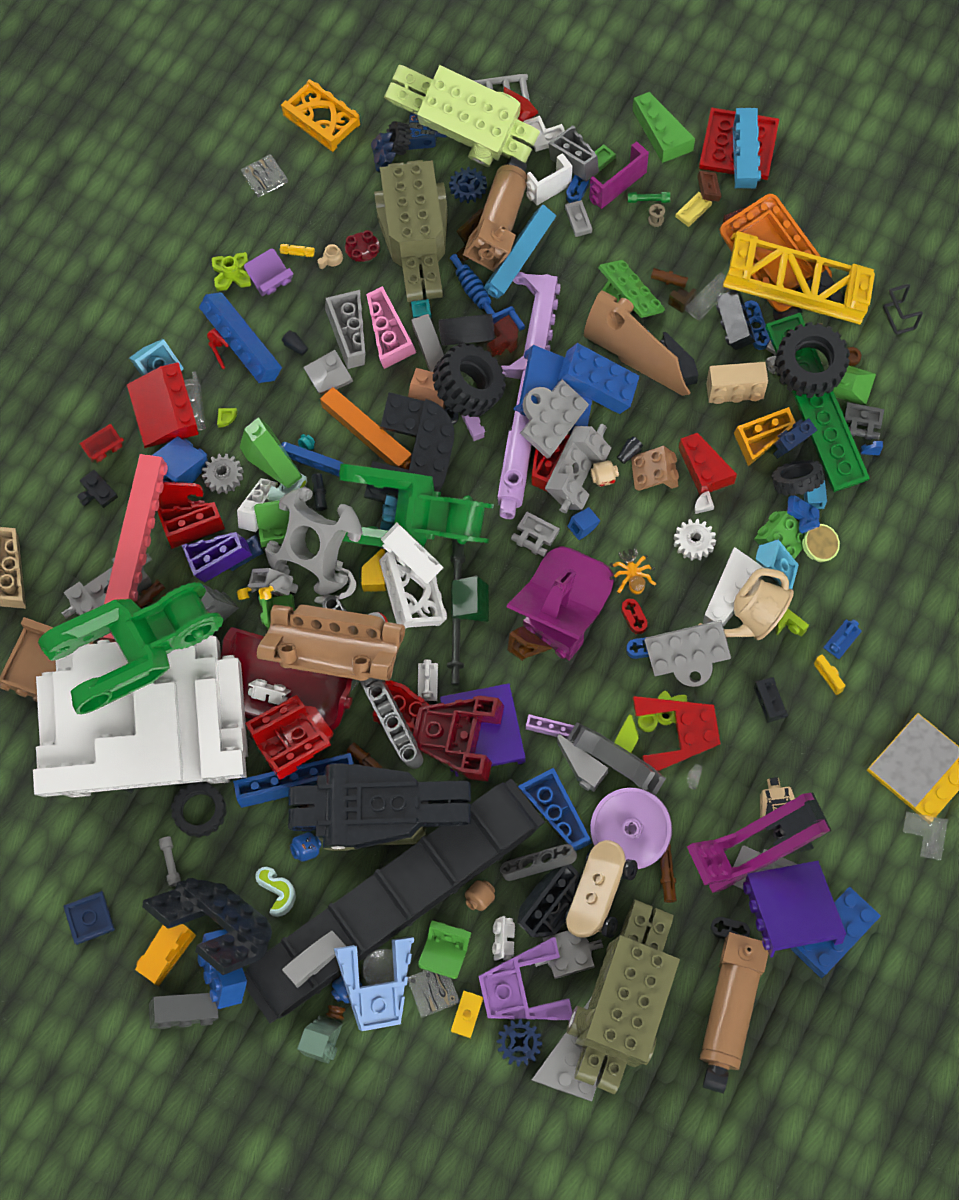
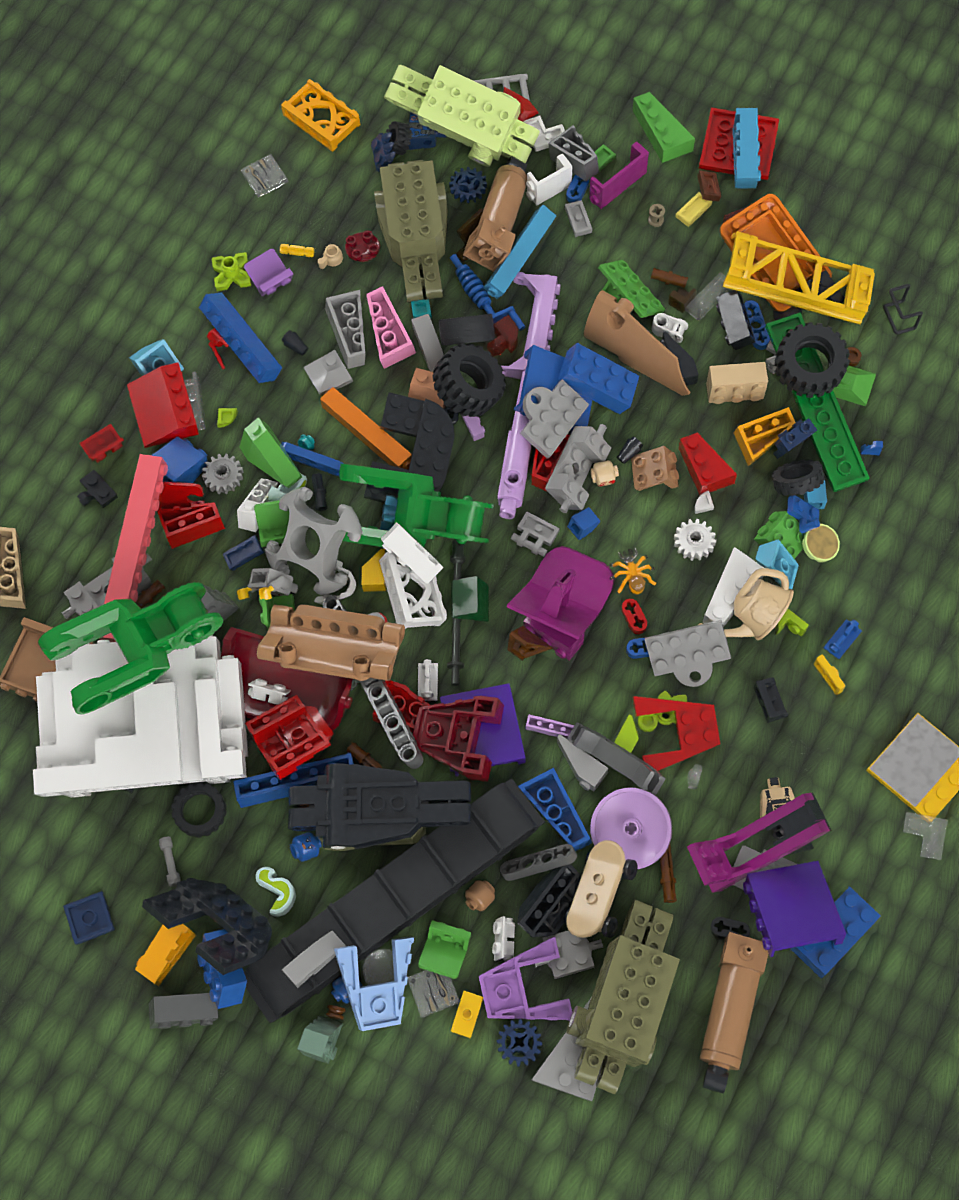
(216, 555): dark purple wedge -> none
(633, 197): green bar -> none
(670, 326): none -> white piece
(864, 416): dark grey plate -> none

